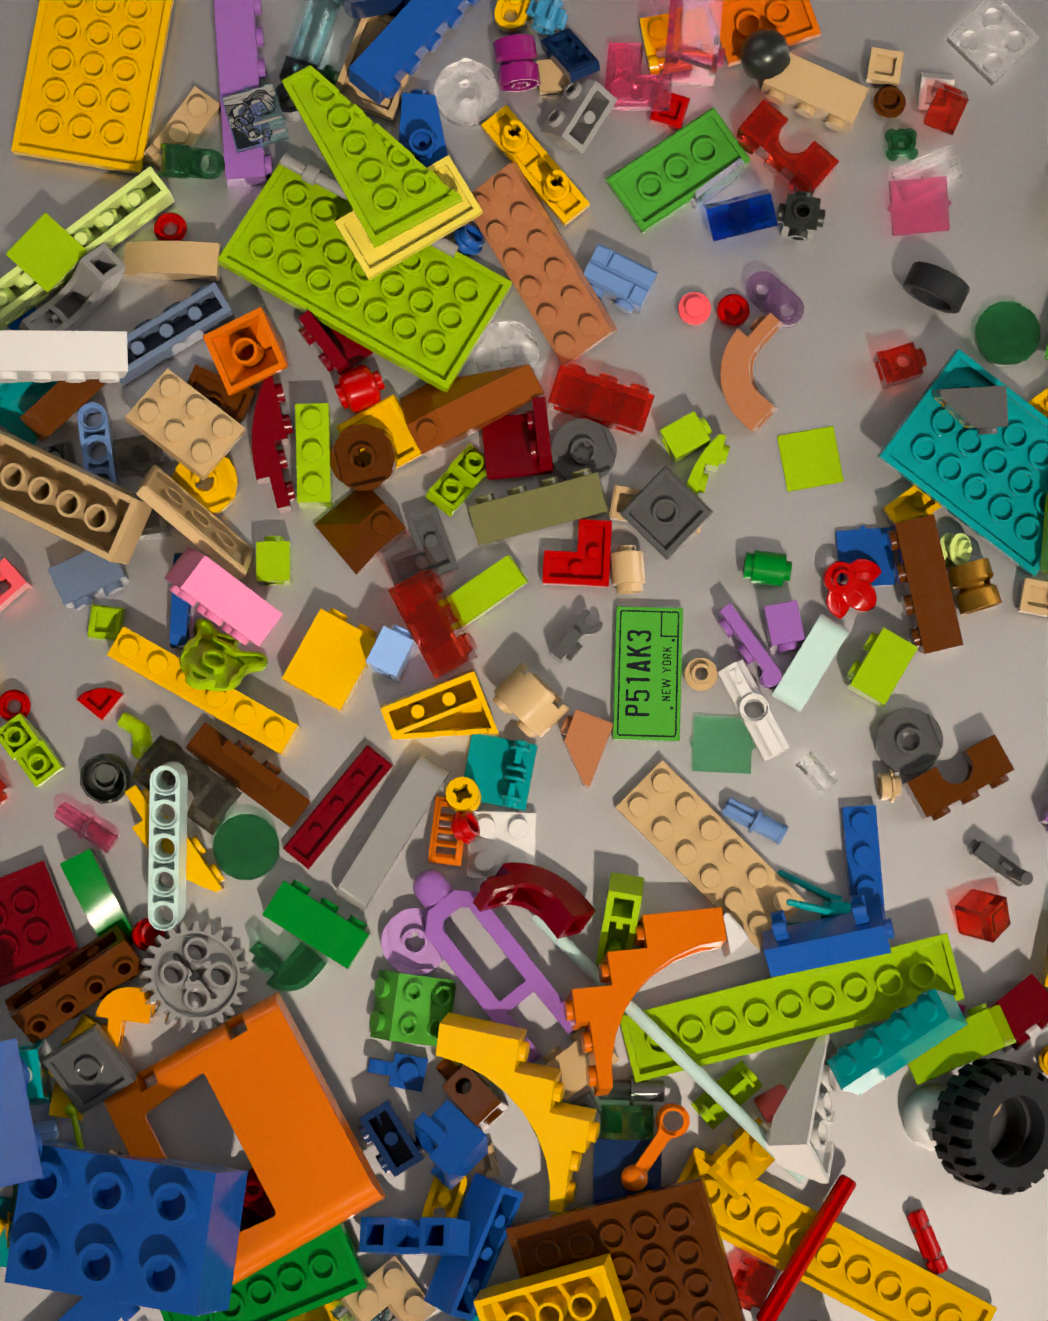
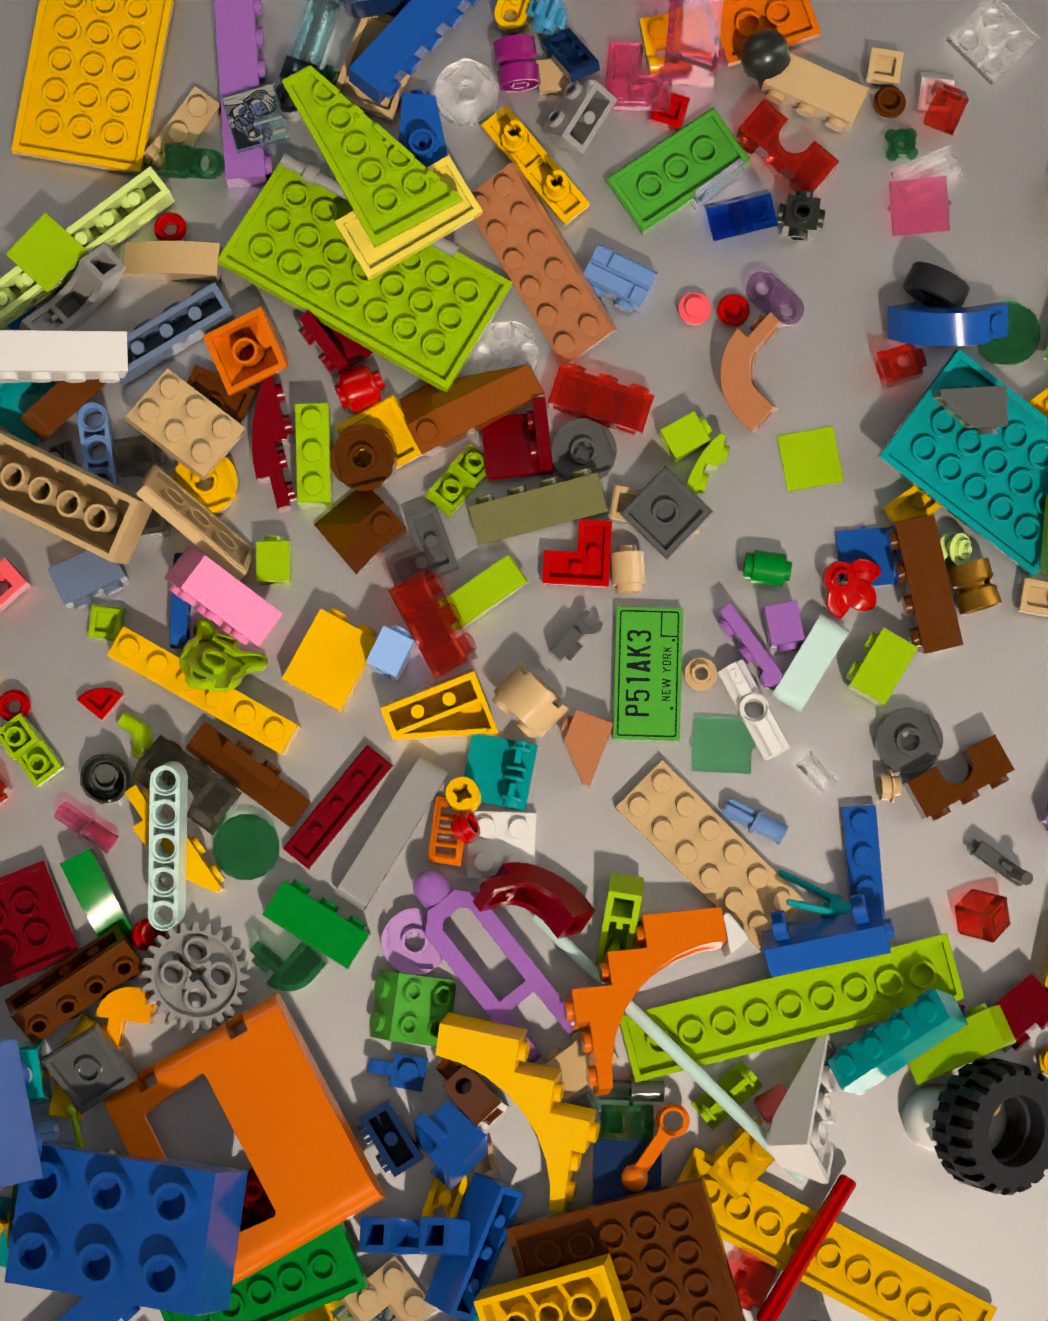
(469, 239): blue plate -> none
(927, 1241): red axle -> none
(947, 326): none -> blue arch

